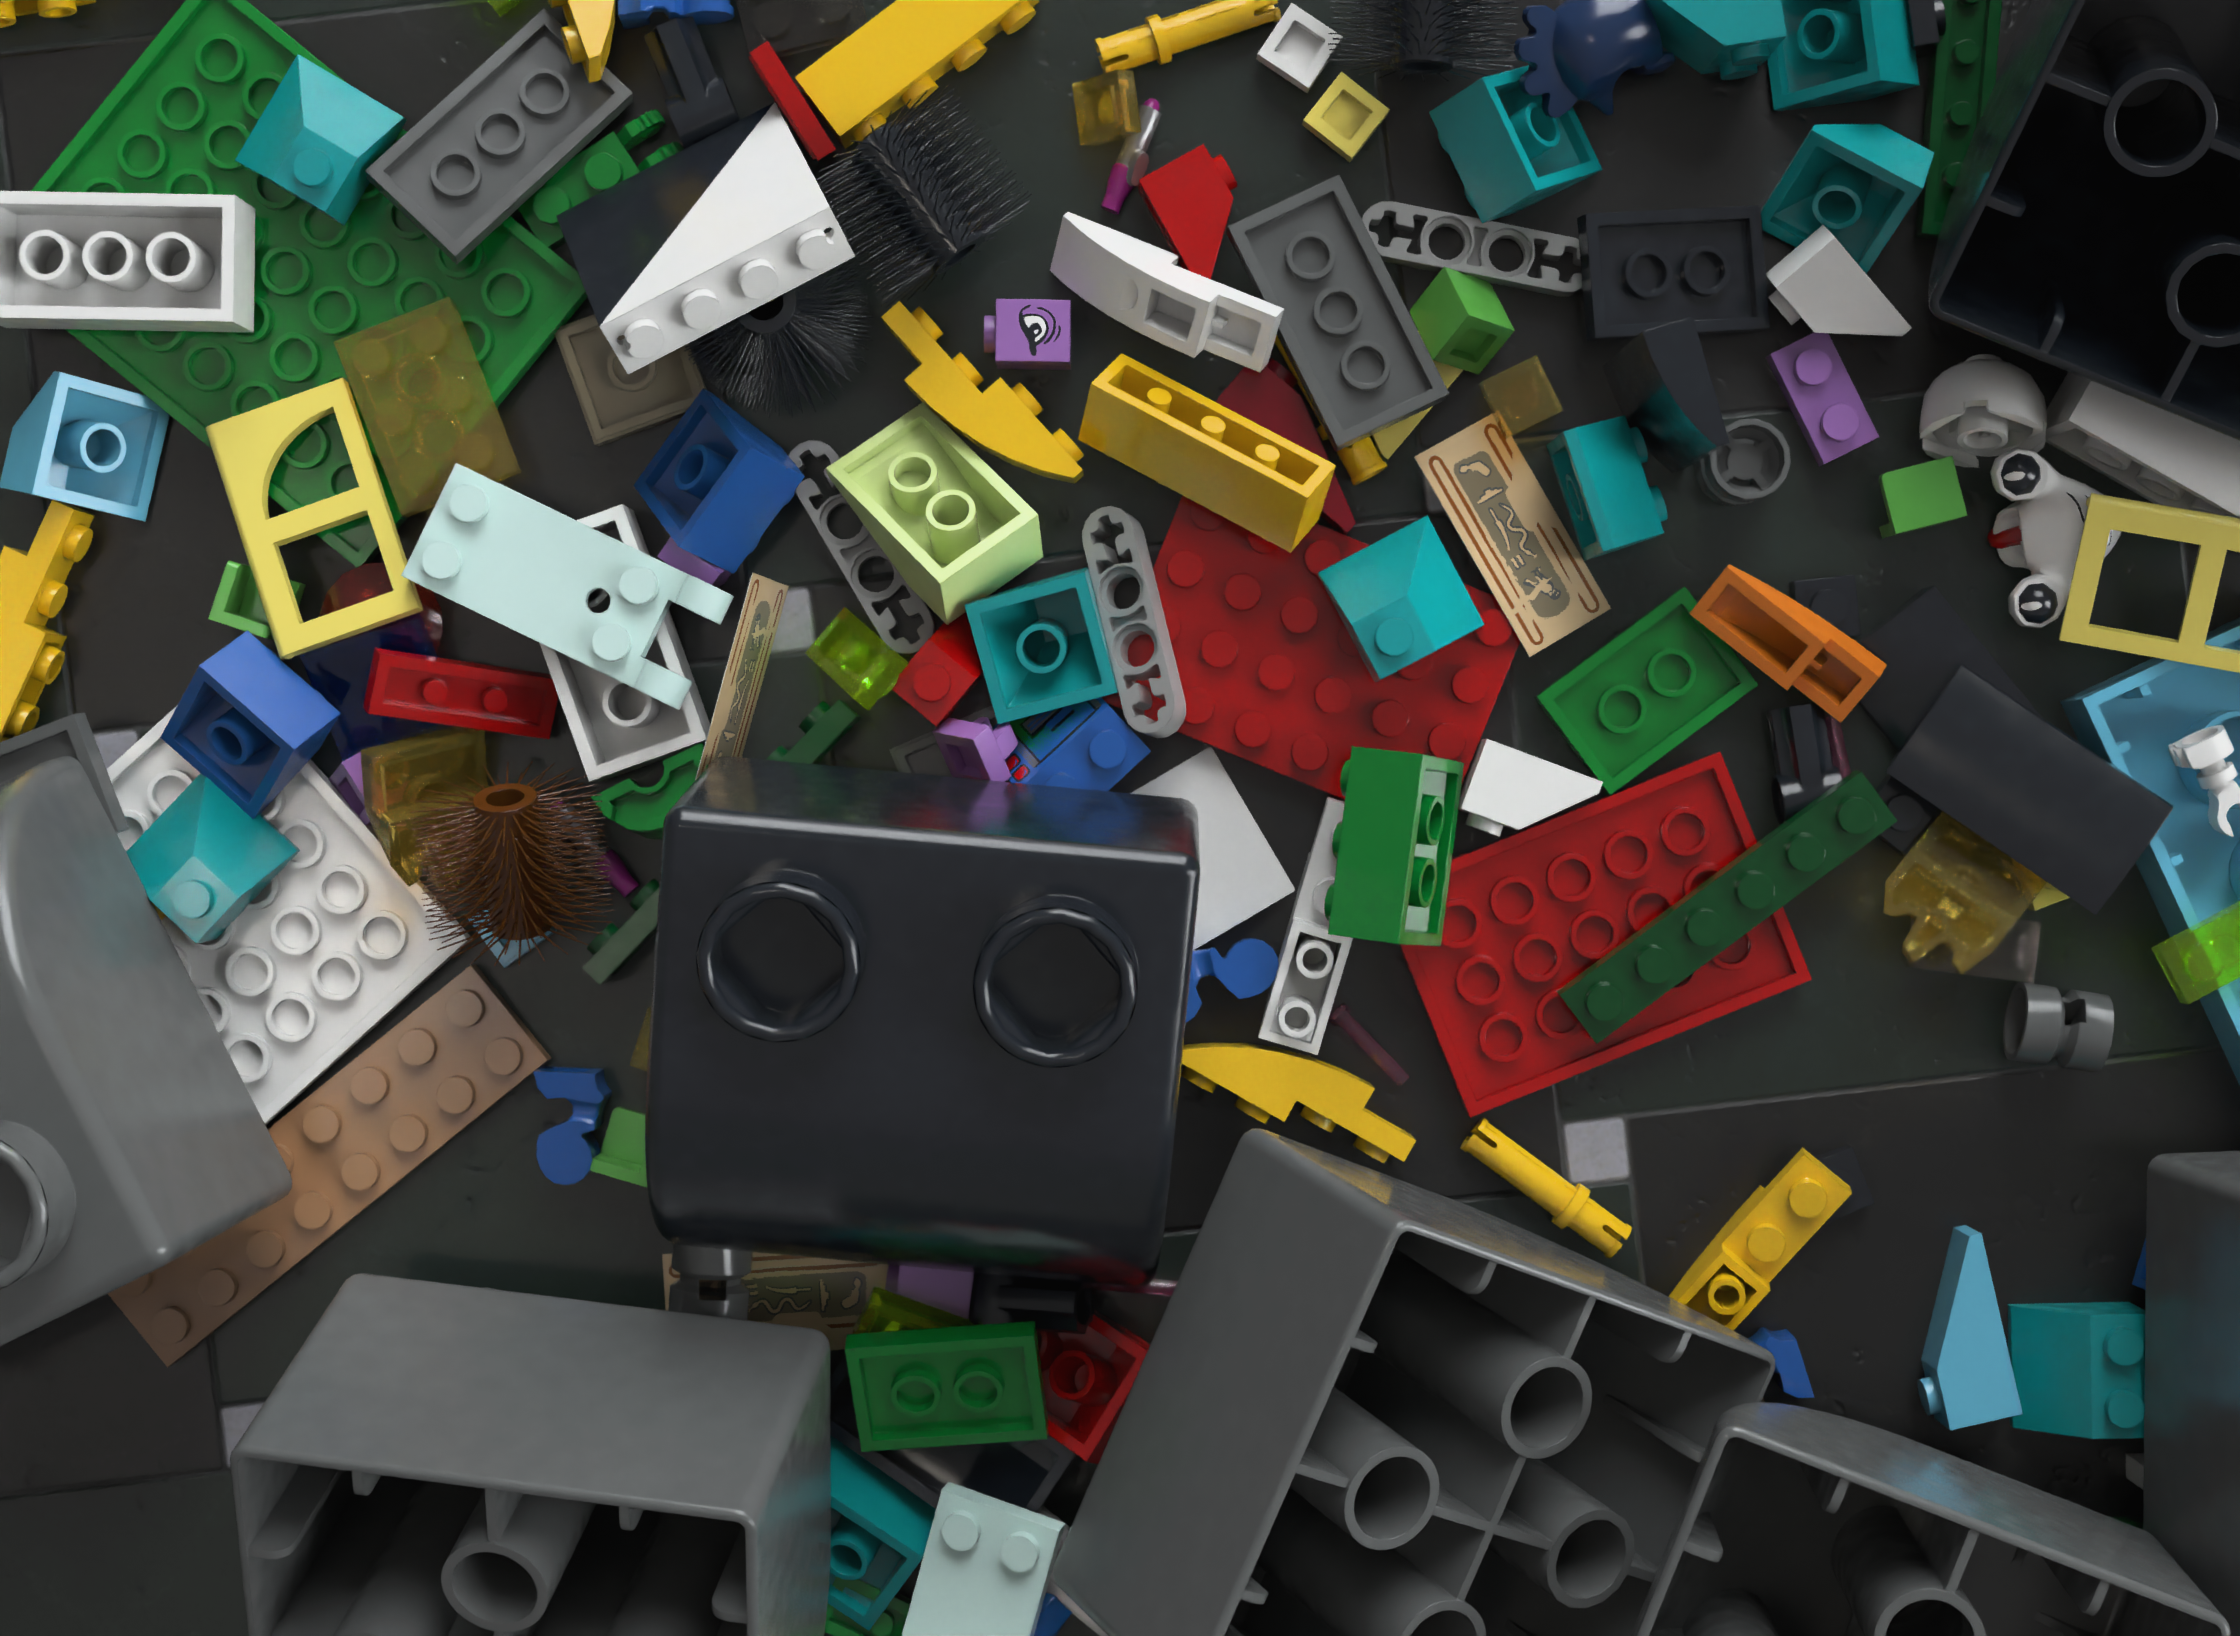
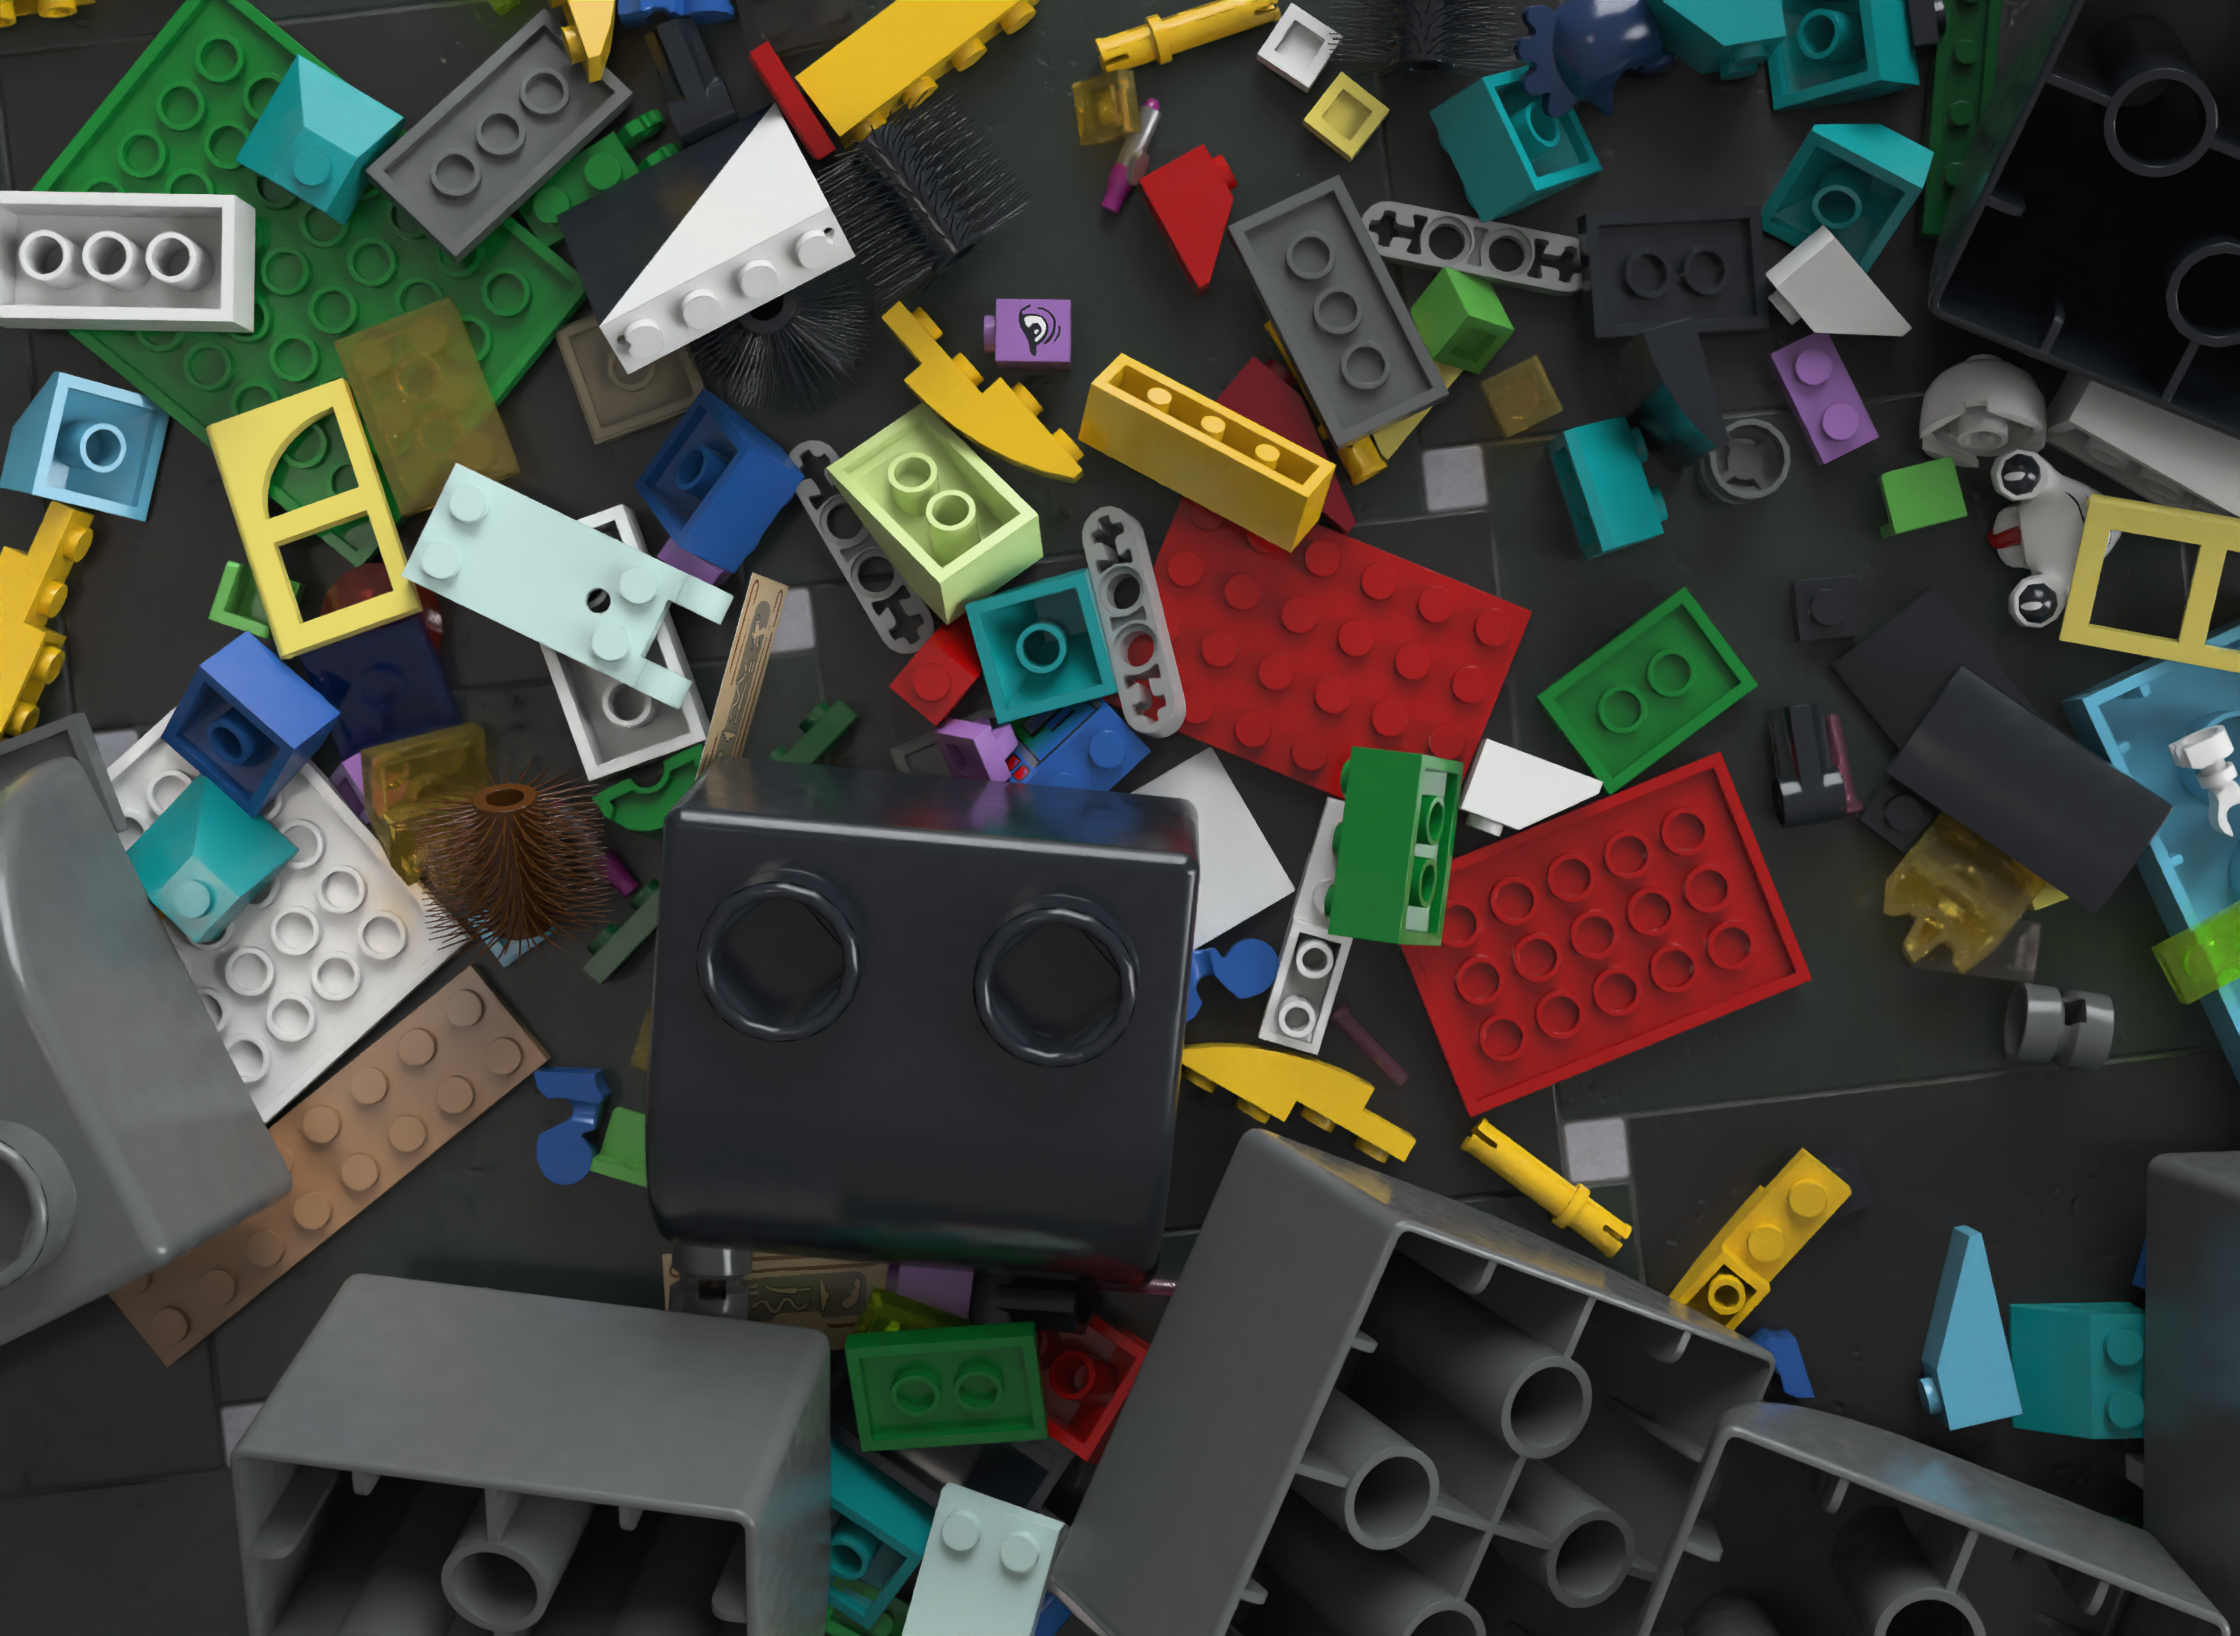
(460, 694): red plate -> none
(857, 659): clear neon green plate -> none
(1159, 299): white slope -> none
(1400, 599): teal slope -> none
(1513, 534): tan sticker -> none
(1727, 905): dark green plate -> none
(1788, 641): orange slope -> none

